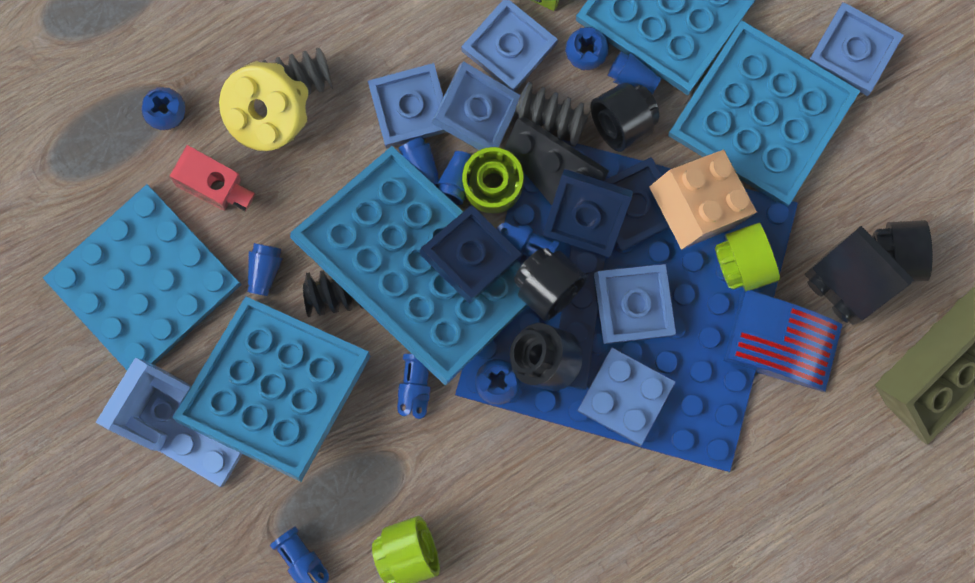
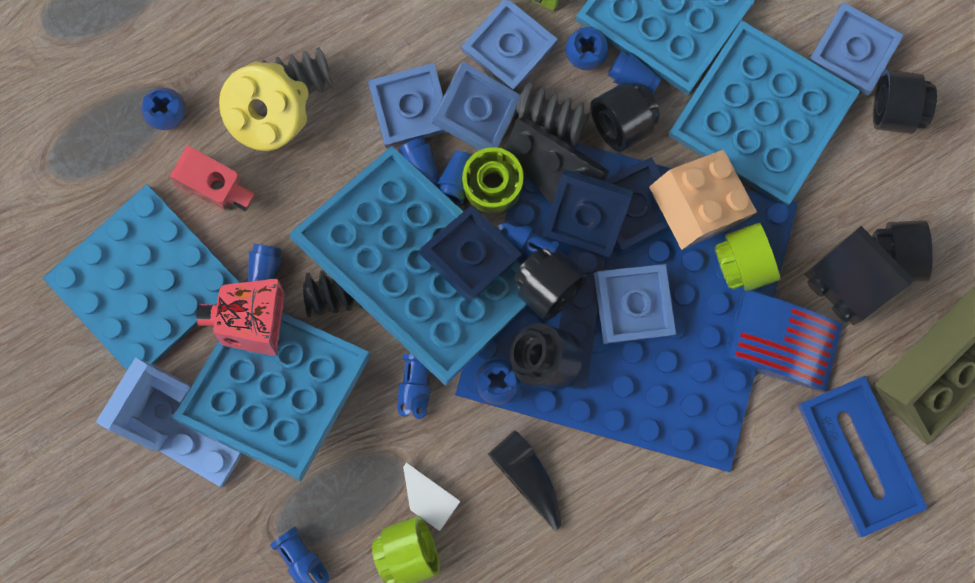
(246, 316): none -> coral torso
(428, 498): none -> white tile
(527, 474): none -> black piece
(626, 396): medium blue plate -> none
(900, 491): none -> blue piece
(903, 102): none -> black piece

